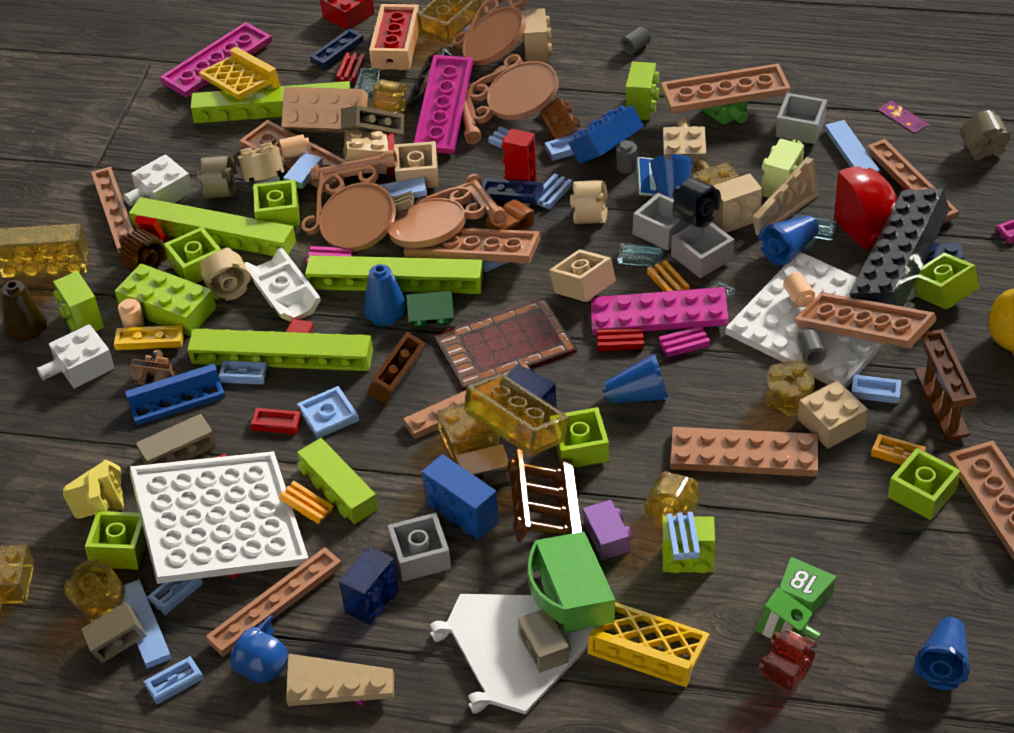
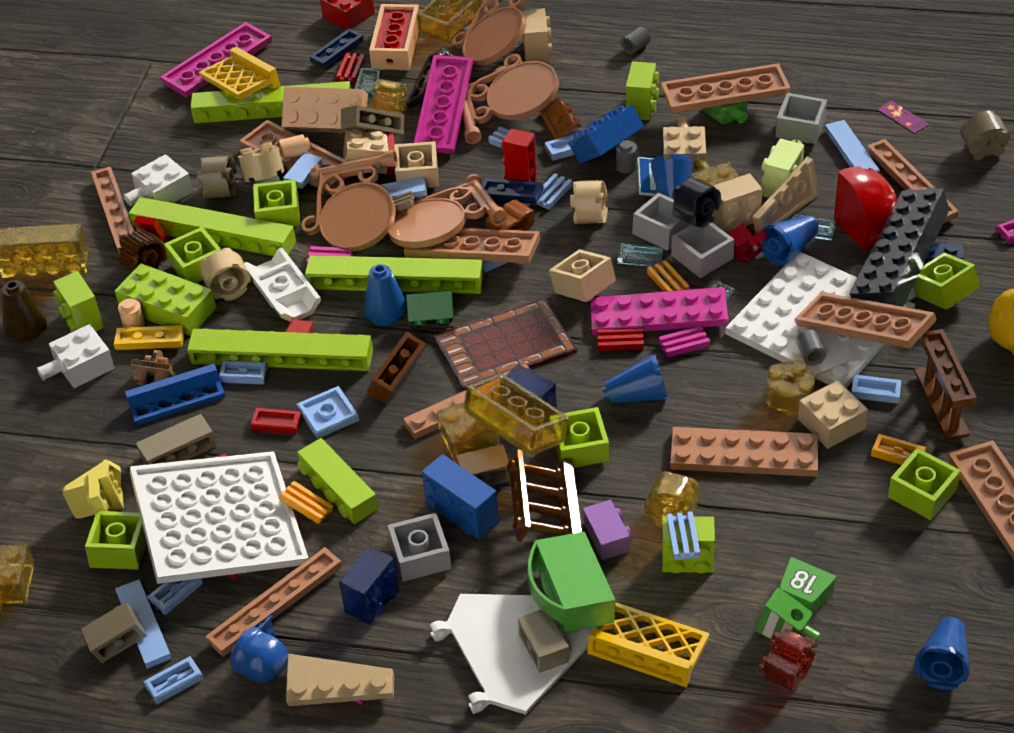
(94, 589): clear yellow brick -> none
(745, 244): none -> dark red brick
(799, 289): light nougat brick -> none

